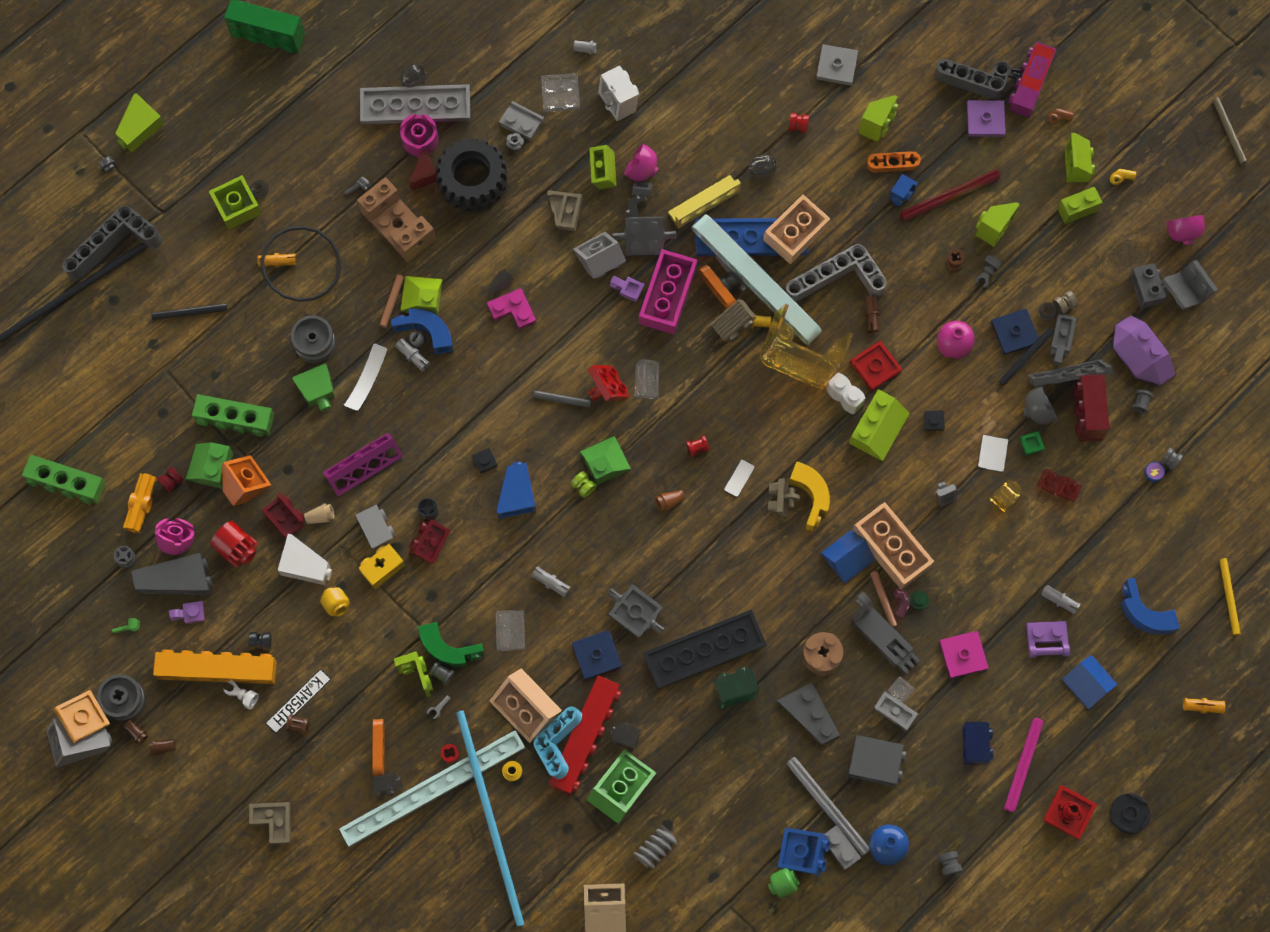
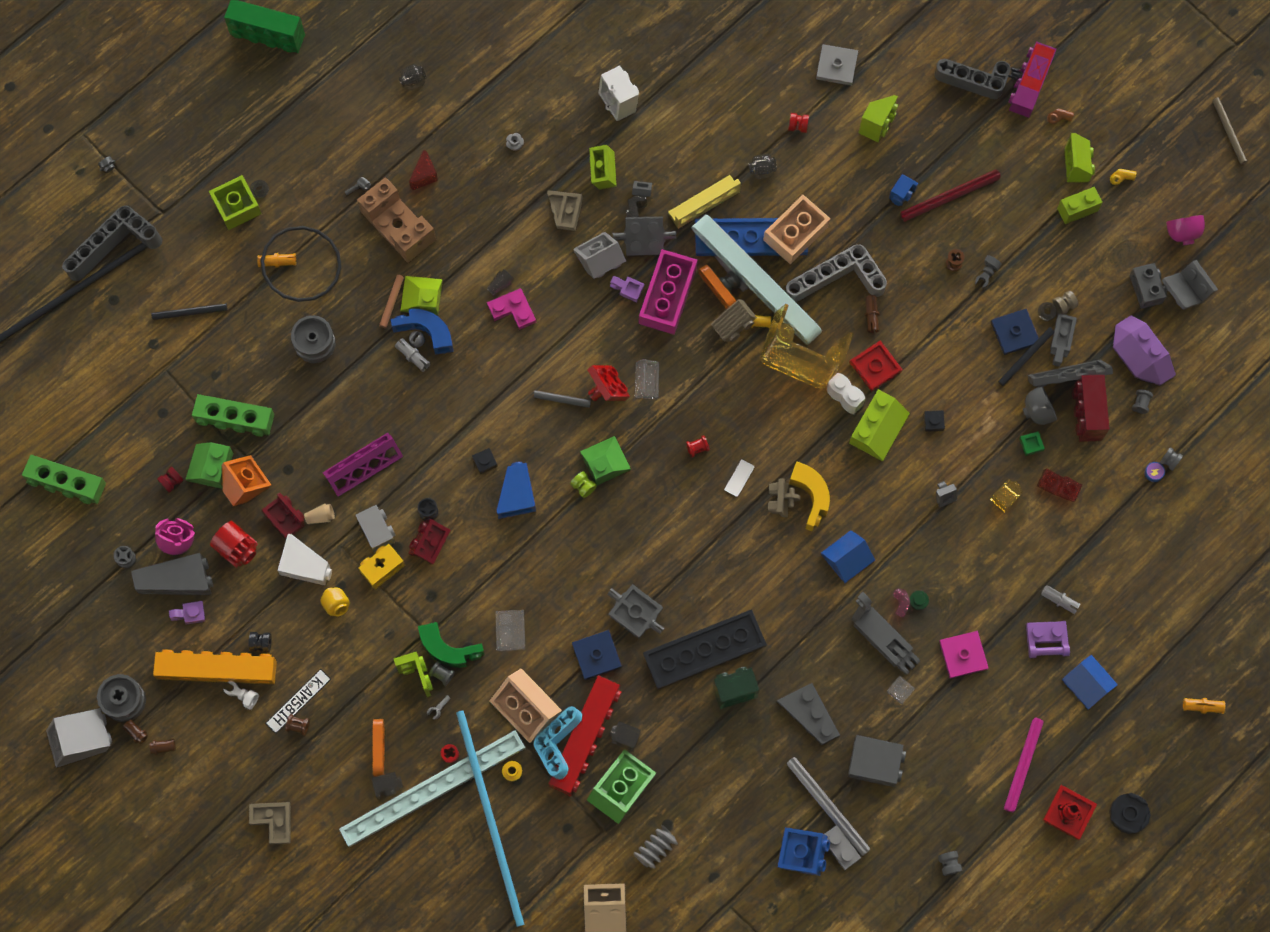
(81, 716): light orange plate -> none
(133, 625): bright green hand -> none
(137, 124): lime slope -> none
(140, 503): light orange piece -> none
(316, 387): bright green torso -> none
(367, 377): white sticker -> none
(395, 104): light grey plate -> none
(419, 134): dark pink brick -> none
(471, 153): black tyre -> none
(521, 121): light grey plate -> none
(550, 581): light grey pin -> none
(560, 92): clear plate -> none
(586, 47): light grey pin -> none
(642, 164): dark pink cylinder -> none
(668, 500): dark orange cone -> none
(784, 883): bright green head -> none
(828, 644): medium nougat brick -> none
(879, 157): orange beam -> none
(883, 598): nougat bar -> none
(888, 844): blue cylinder -> none
(893, 546): light nougat brick -> none
(895, 711): light grey plate -> none
(955, 339): dark pink cylinder -> none
(977, 743): clear blue brick -> none
(986, 118): medium lavender plate -> none
(993, 453): white sticker -> none
(995, 222): lime slope -> none
(1144, 618): blue arch -> none
(1229, 597): yellow bar -> none

